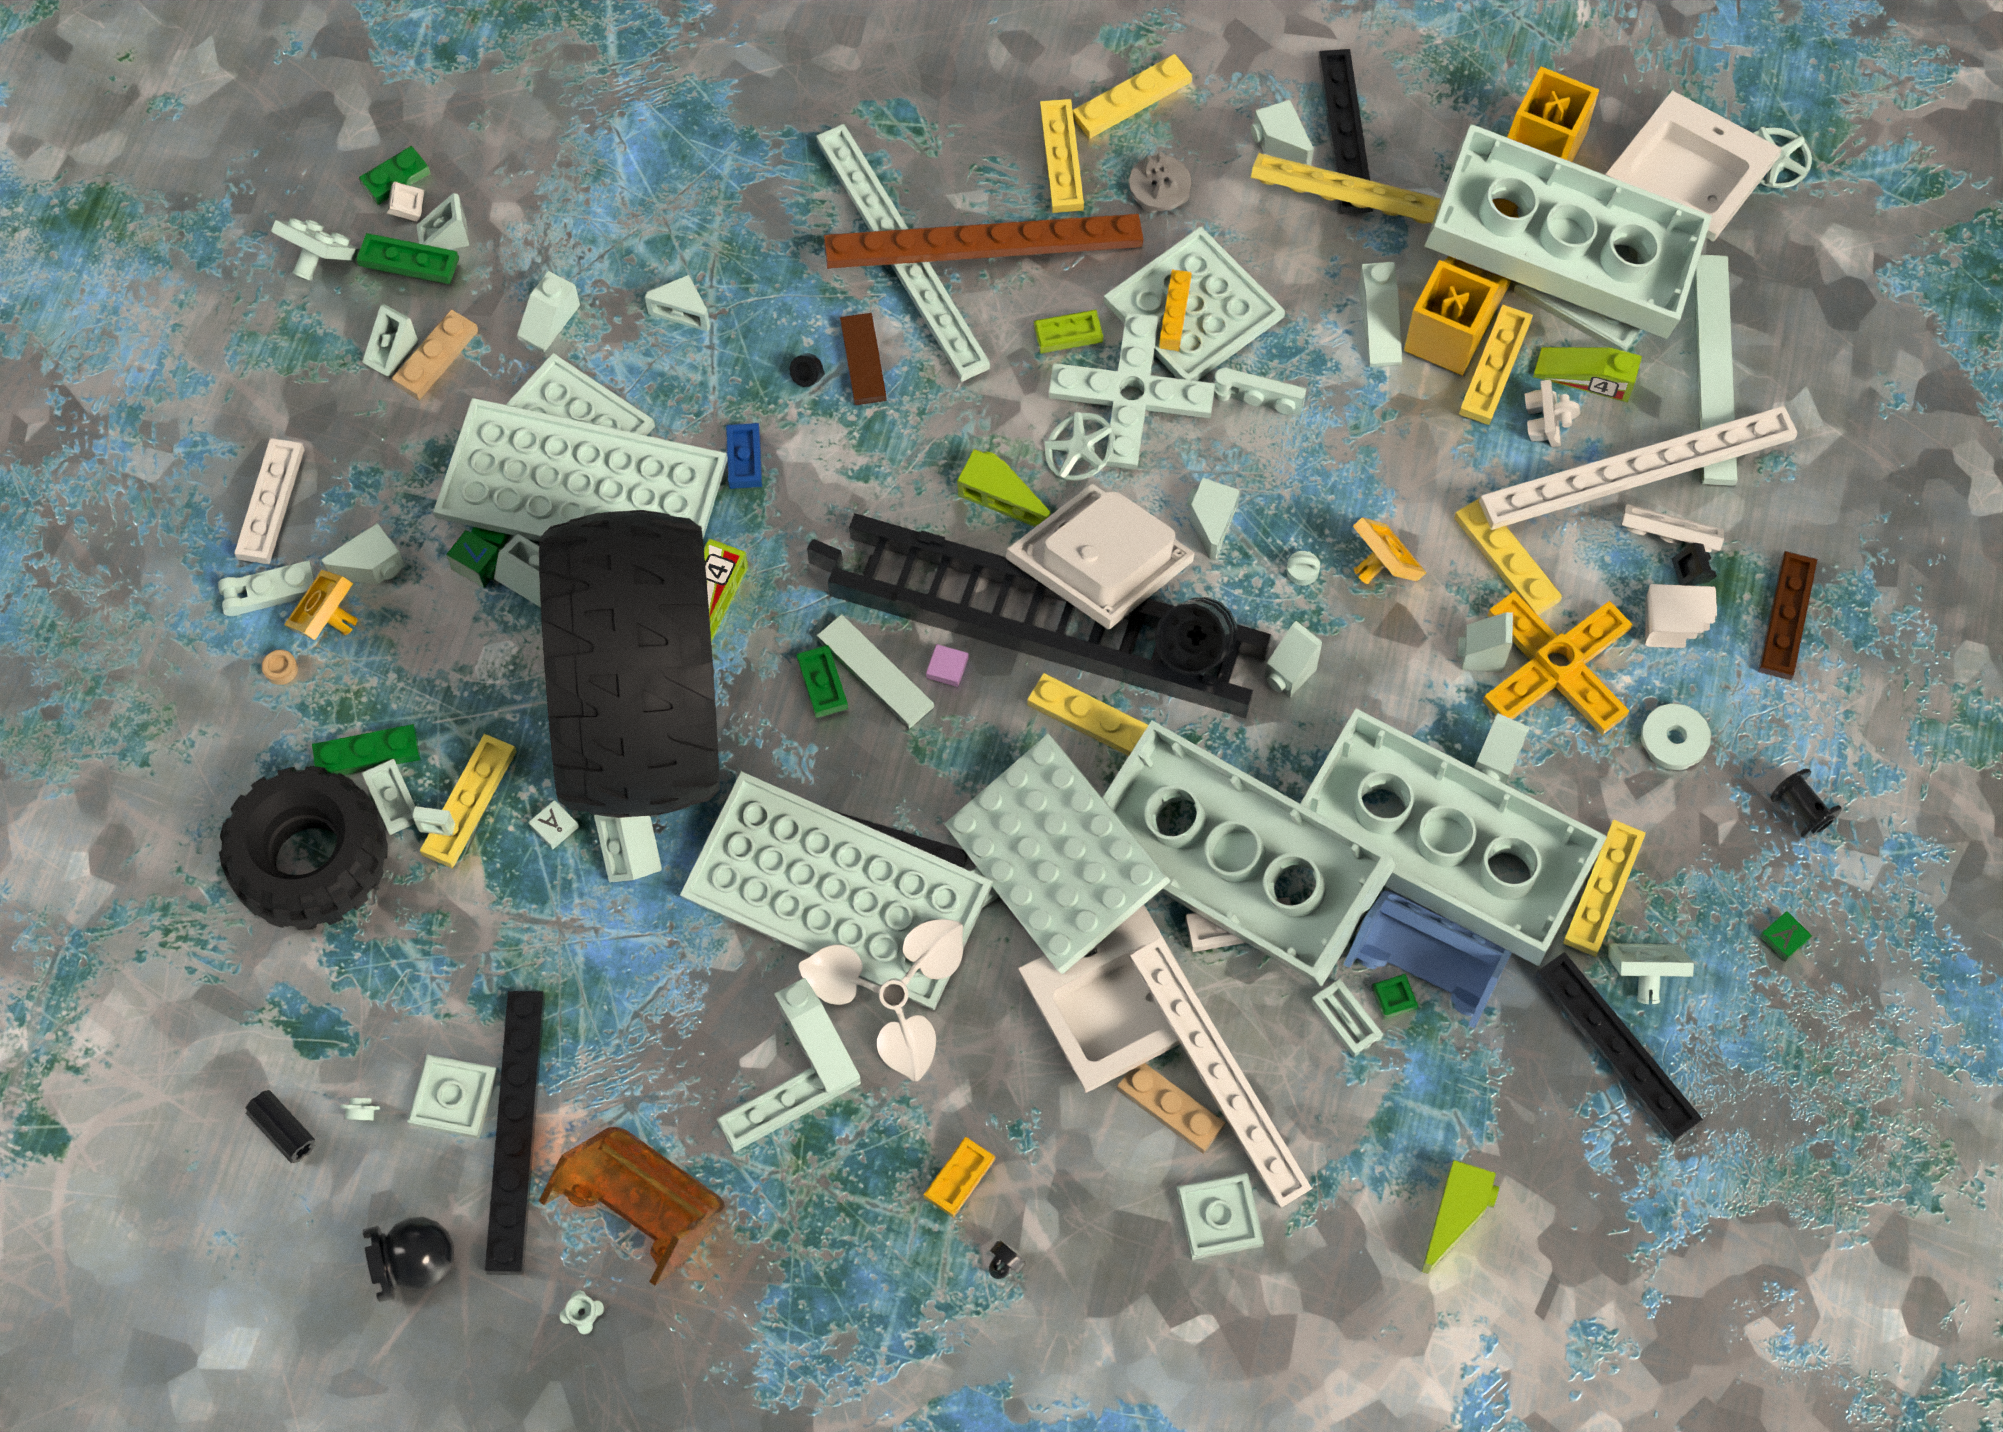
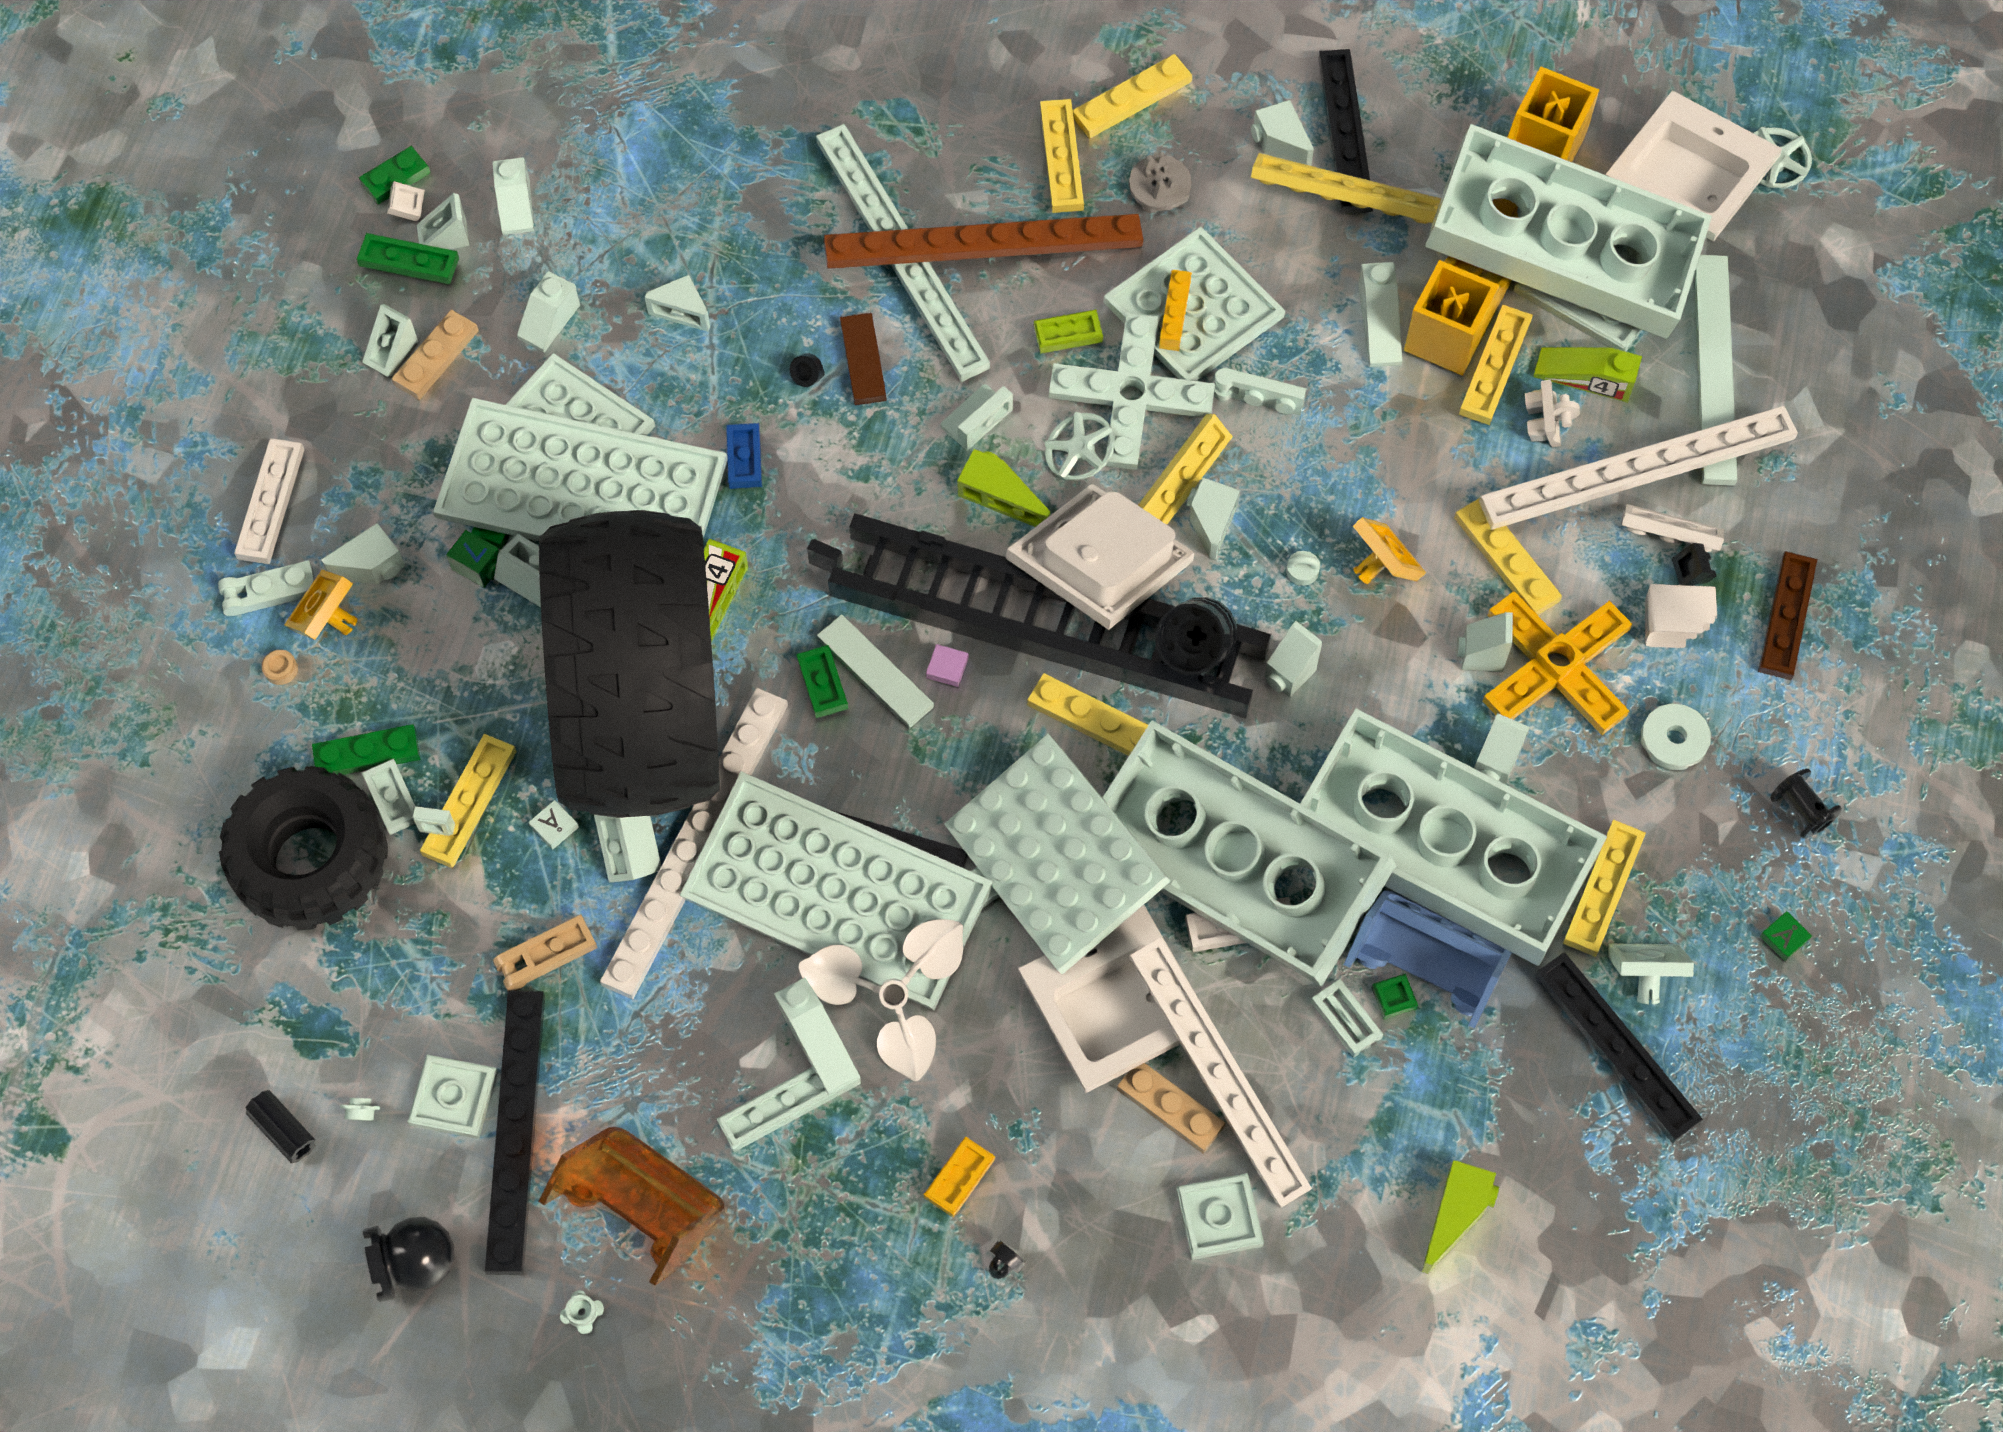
(314, 244): light aqua plate -> none
(513, 195): none -> light aqua slope
(545, 952): none -> tan plate
(663, 898): none -> white plate
(978, 415): none -> light aqua panel
(1186, 469): none -> light yellow plate

